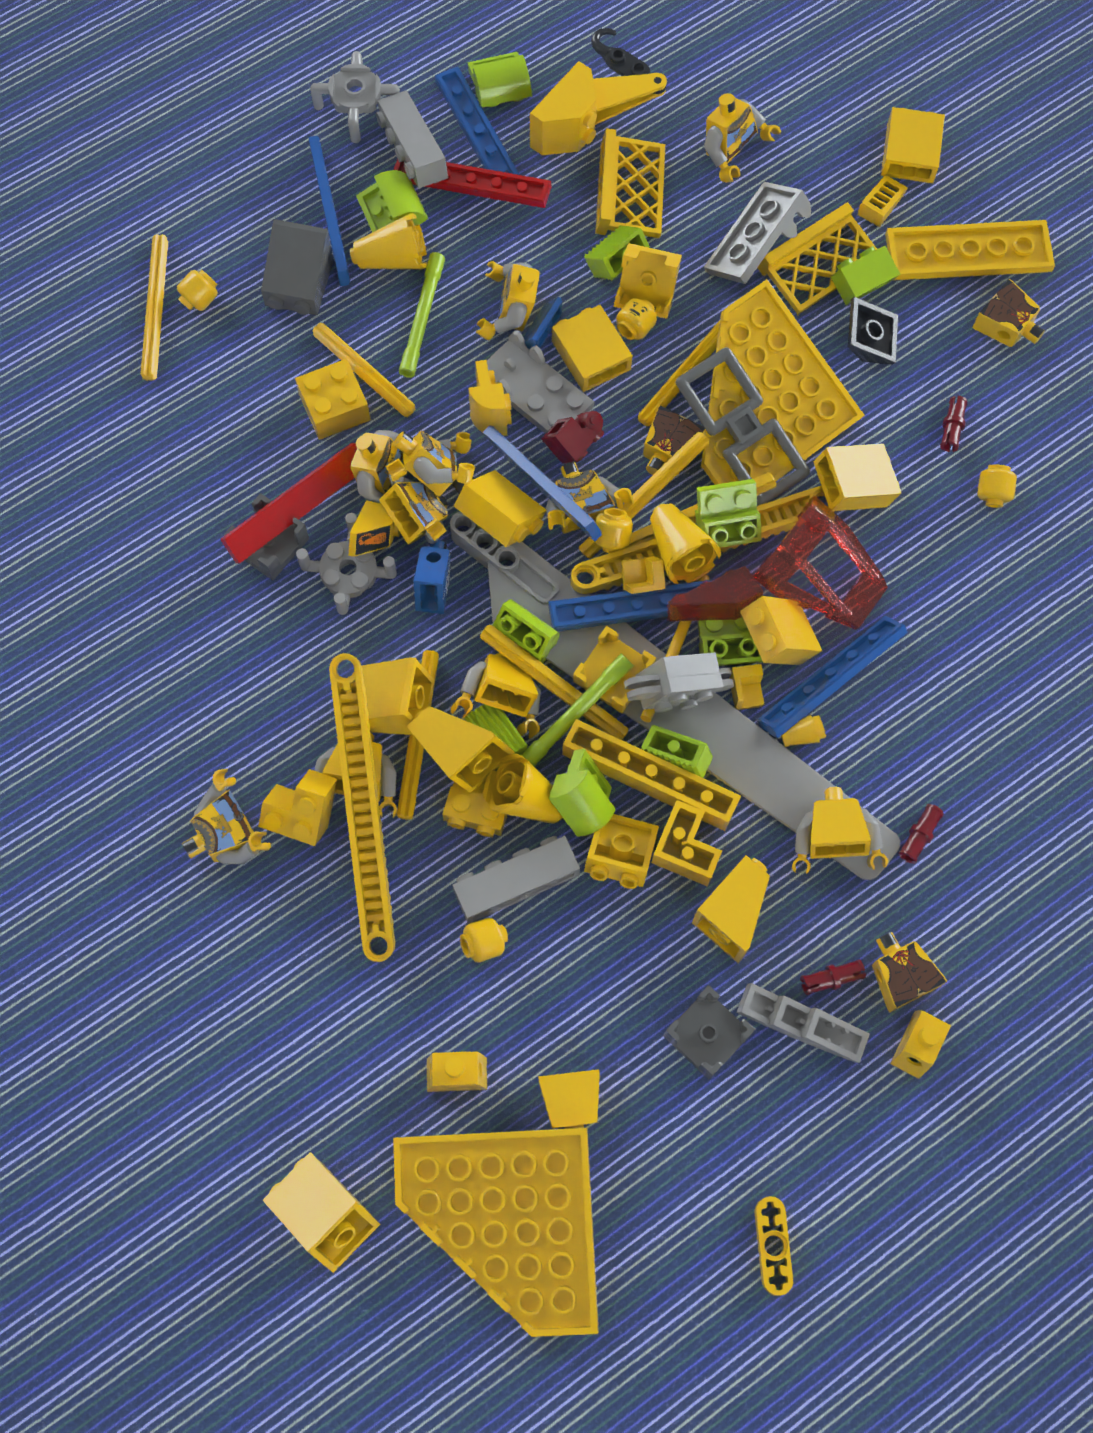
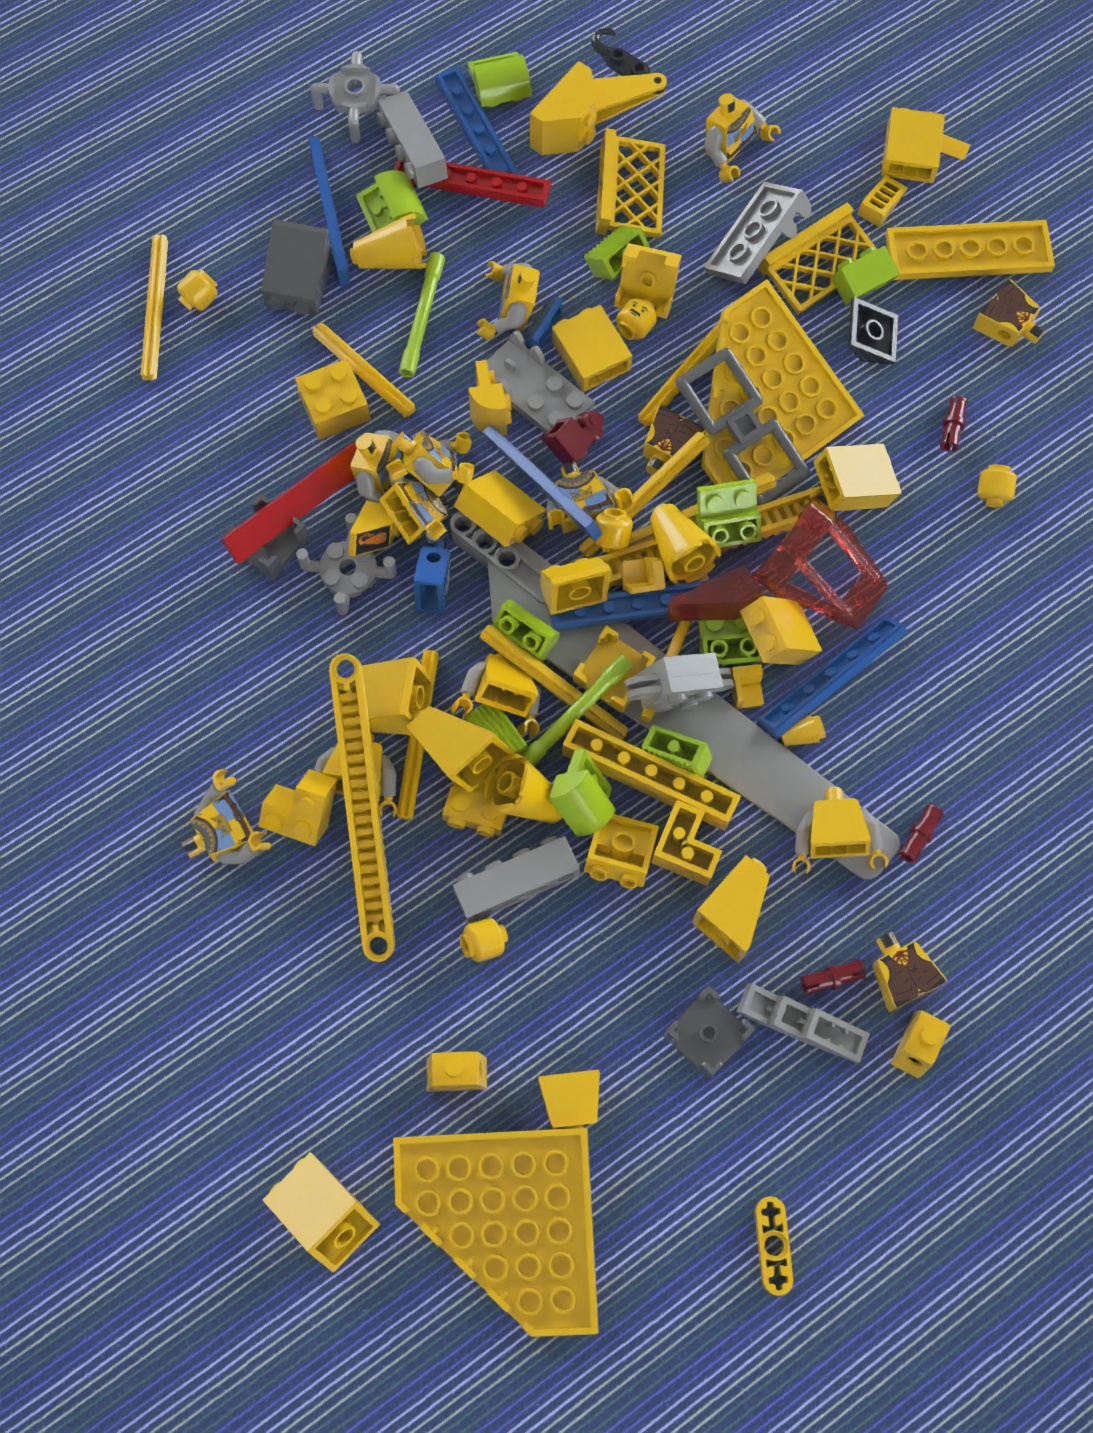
(575, 584): none -> yellow slope
(954, 147): none -> yellow sticker

